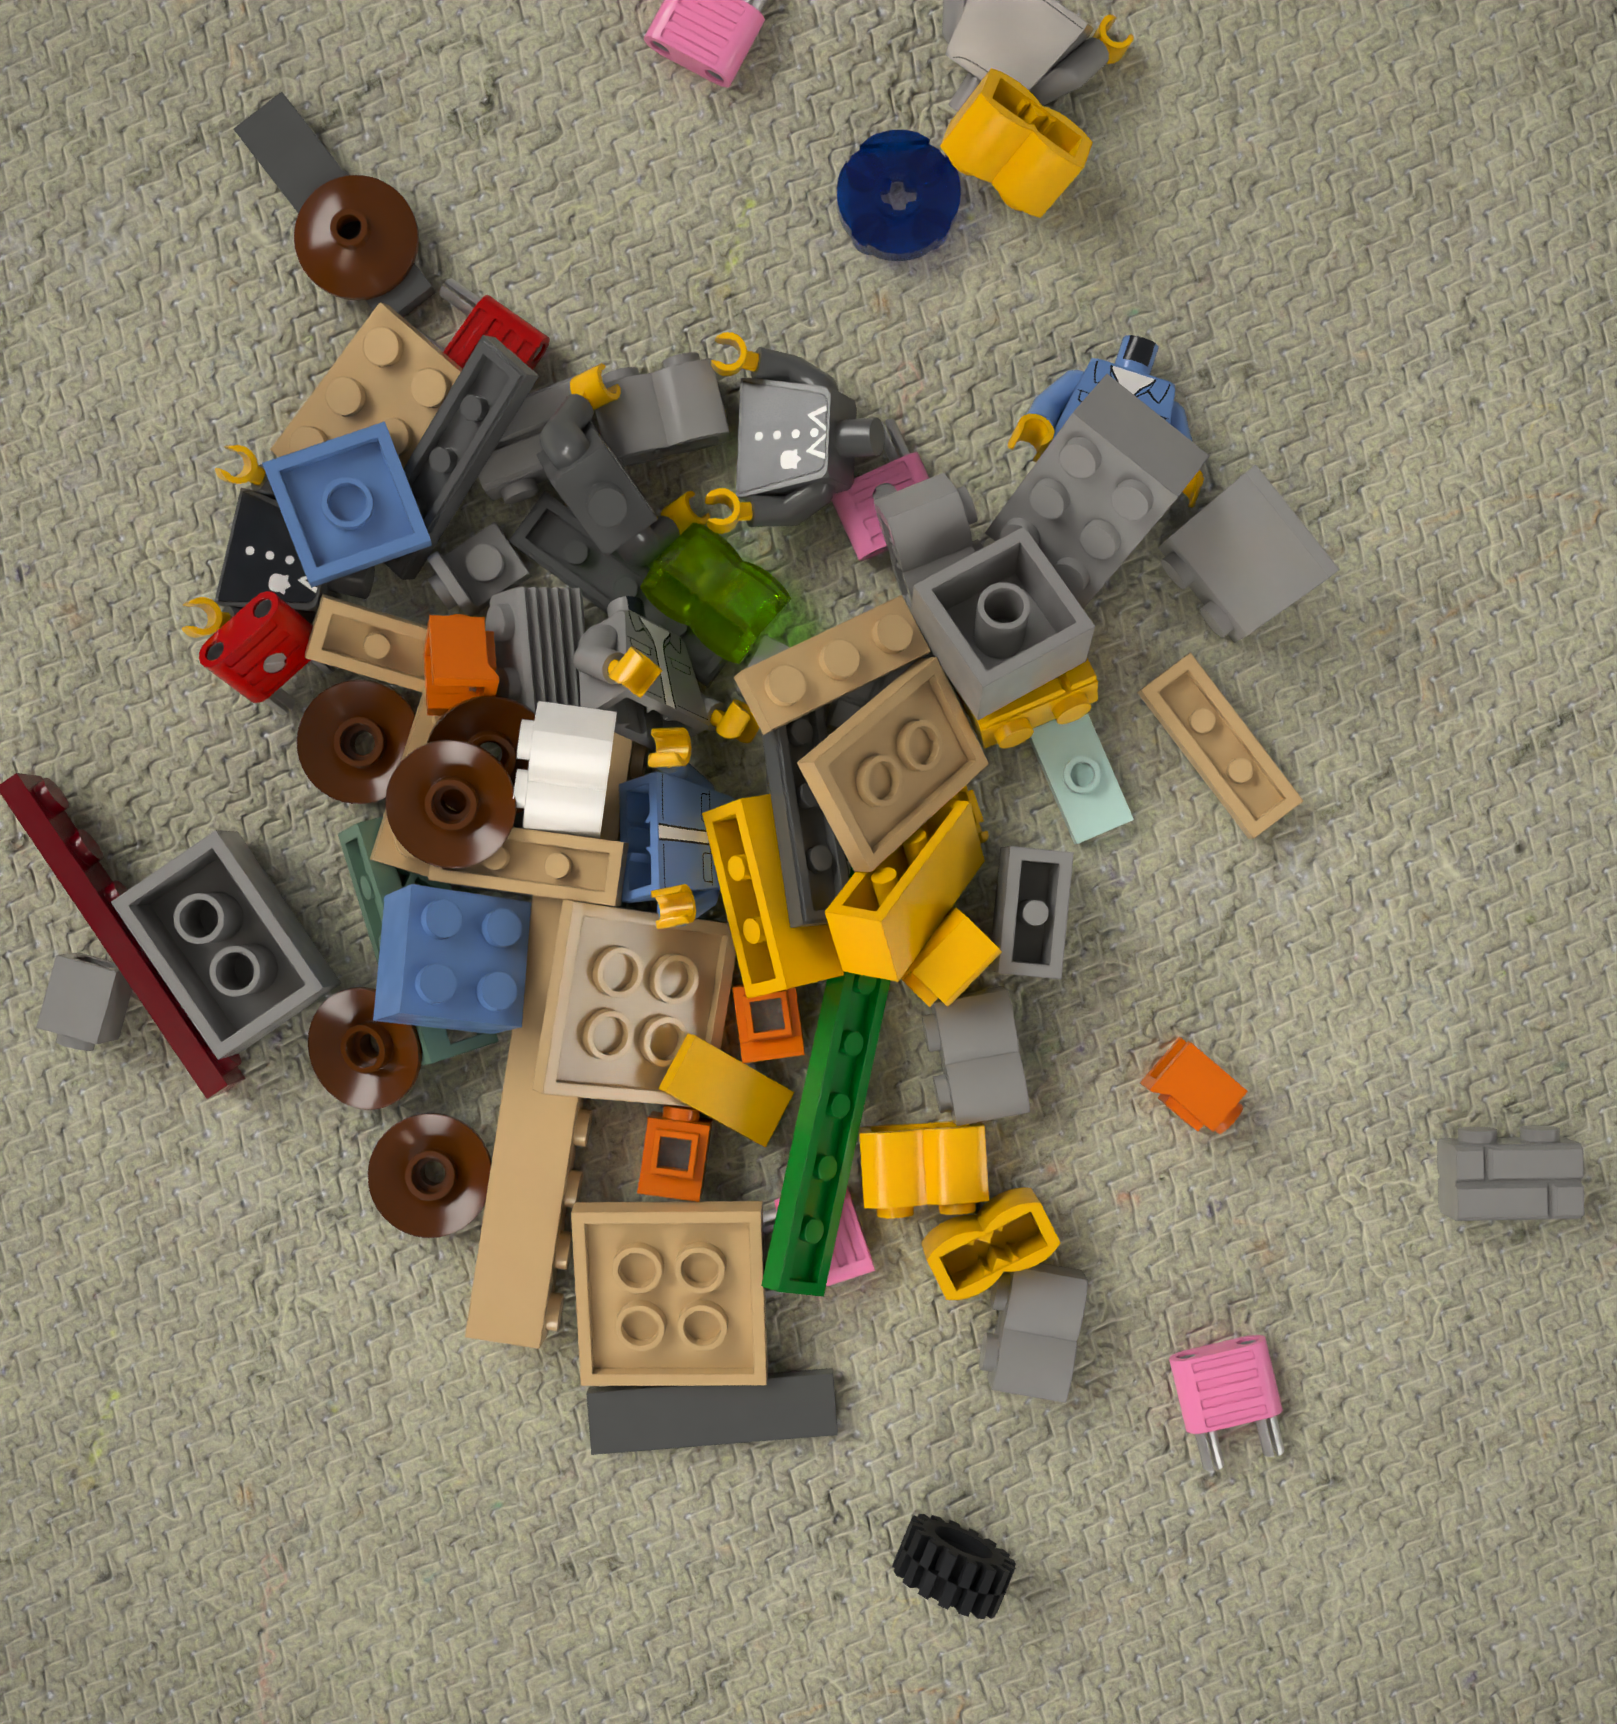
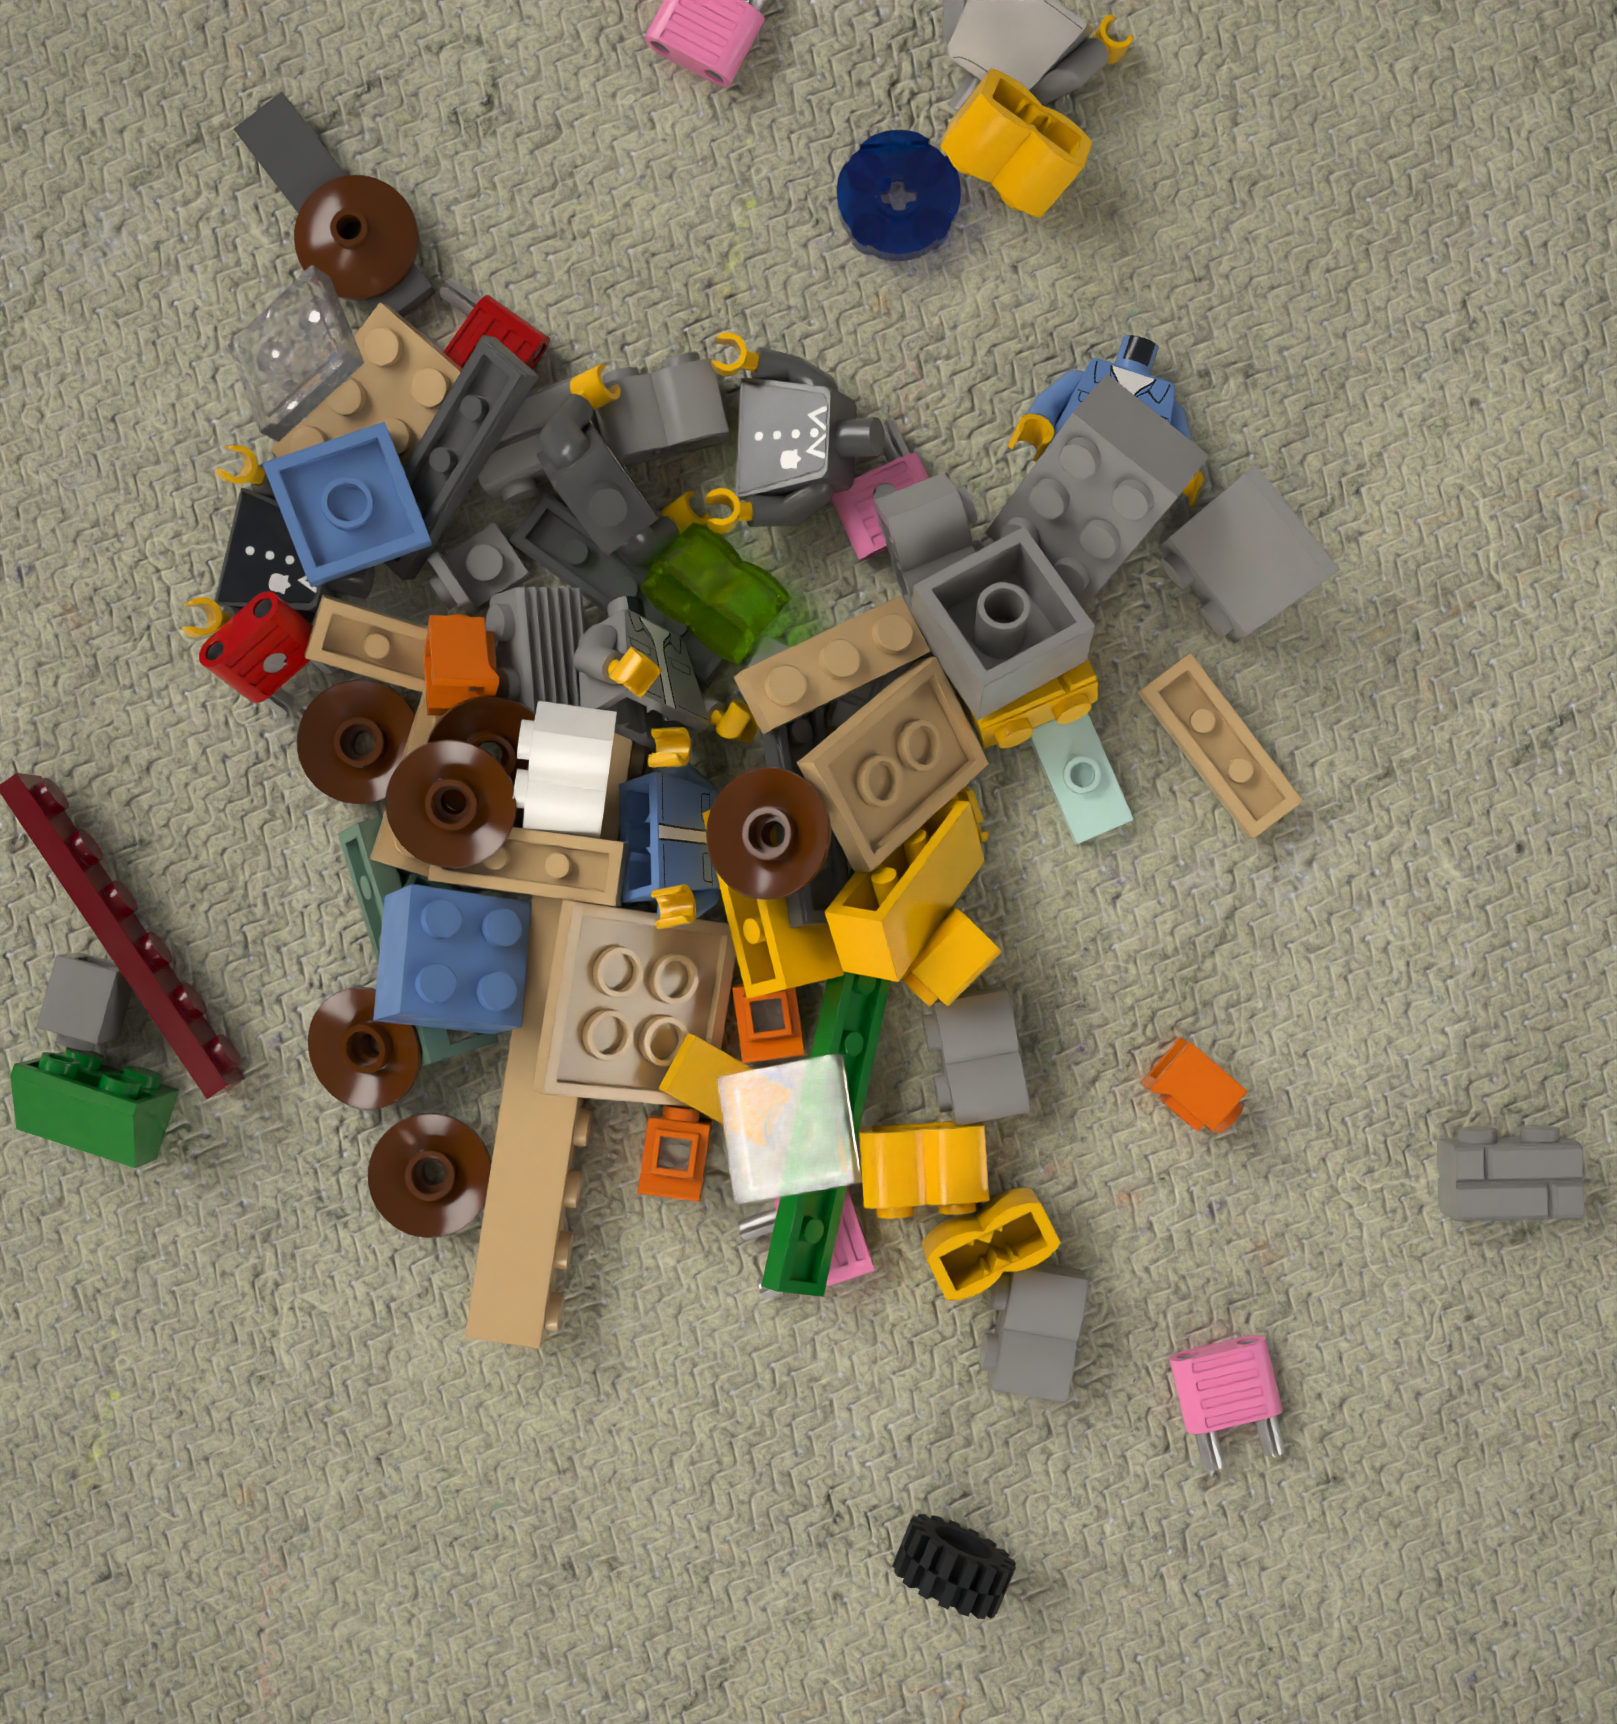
(92, 1105): none -> green slope
(226, 942): light grey brick -> none
(295, 354): none -> clear plate
(670, 1293): tan plate -> none
(693, 1416): dark grey tile -> none
(741, 830): none -> reddish brown dish
(789, 1129): none -> clear tile
(1031, 911): light grey brick -> none

